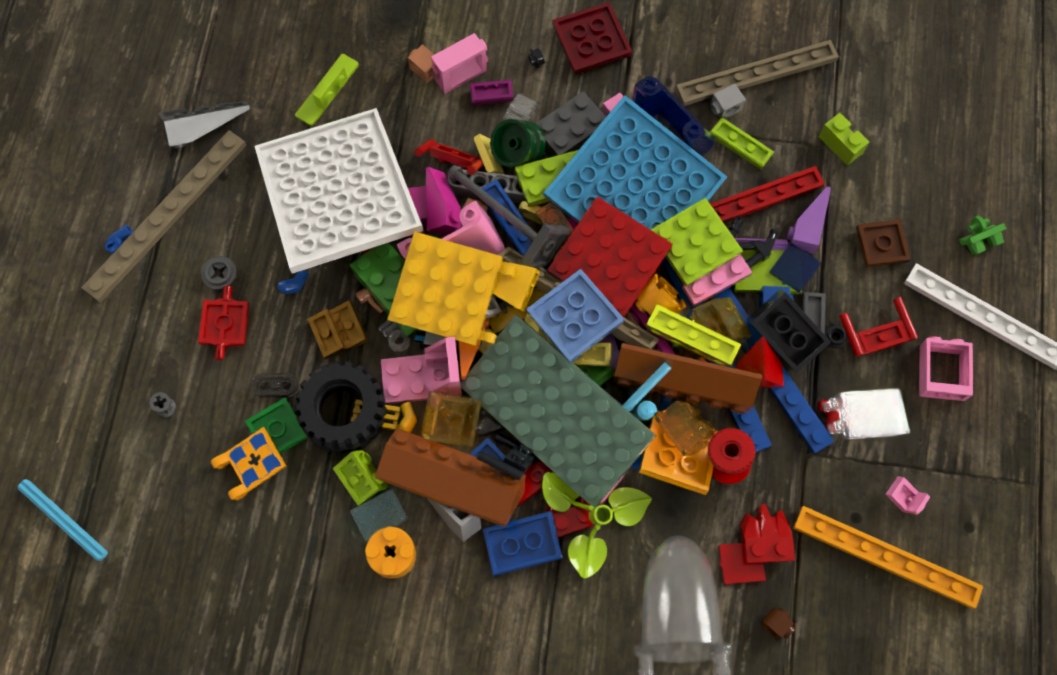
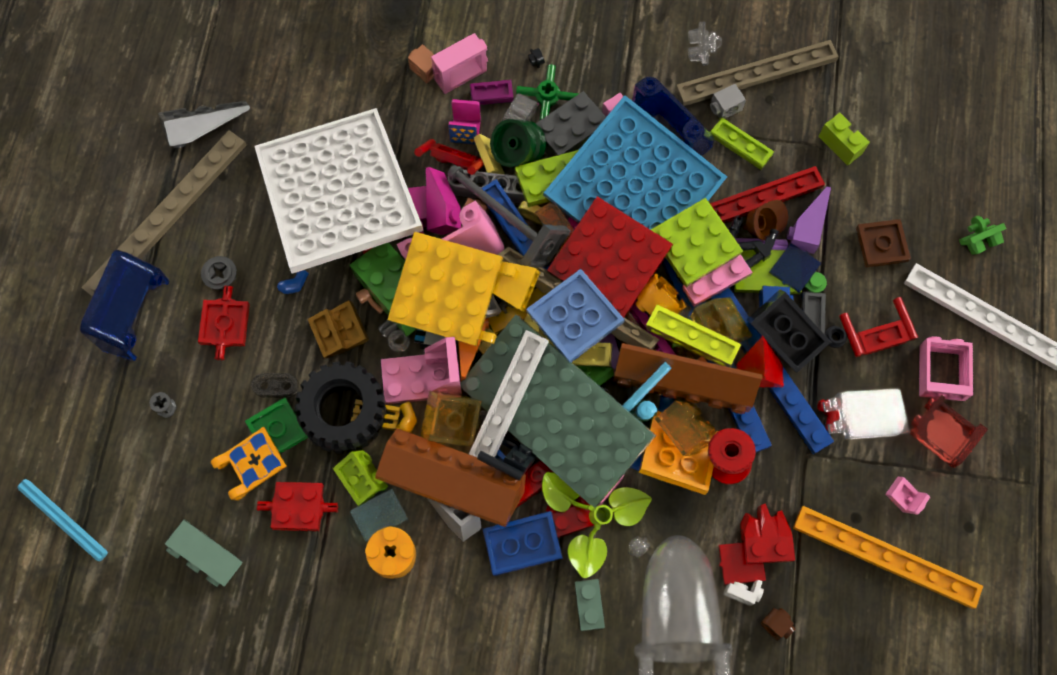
(116, 239): blue arm -> none
(117, 302): none -> clear blue windscreen
(203, 554): none -> sand green wedge
(297, 506): none -> red plate
(327, 90): lime bracket -> none
(465, 121): none -> dark pink piece
(509, 394): none -> white plate
(547, 92): none -> green bar
(589, 605): none -> sand green plate
(592, 38): dark red plate -> none
(638, 546): none -> clear plate
(706, 42): none -> clear hips
(740, 592): none -> white bracket
(767, 217): none -> reddish brown piece
(816, 283): none -> bright green plate
(946, 432): none -> clear red panel

